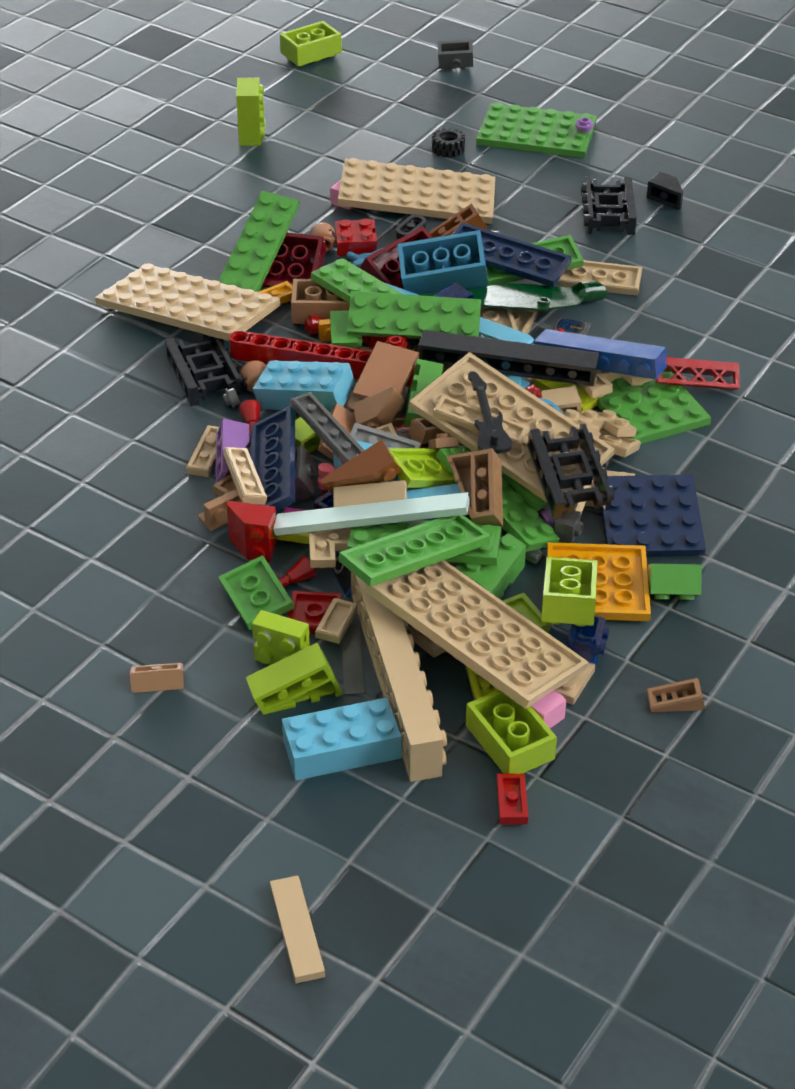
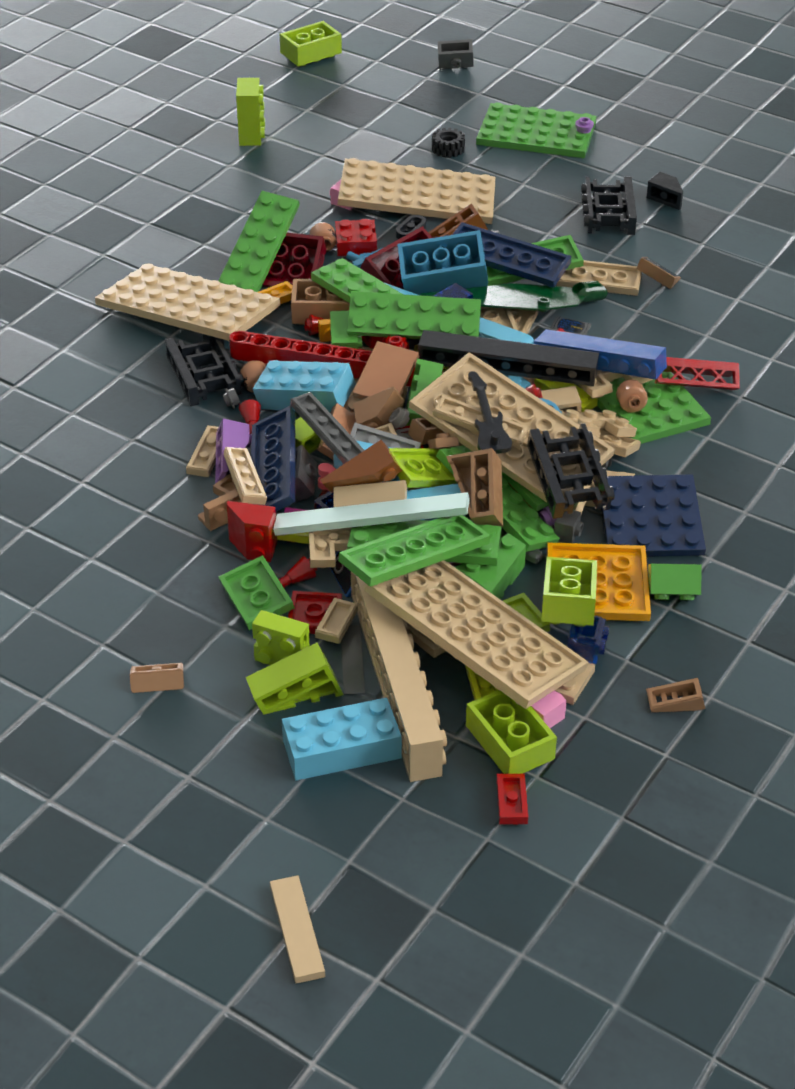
(399, 418): none -> light grey plate
(631, 396): none -> nougat head
(657, 272): none -> medium nougat slope

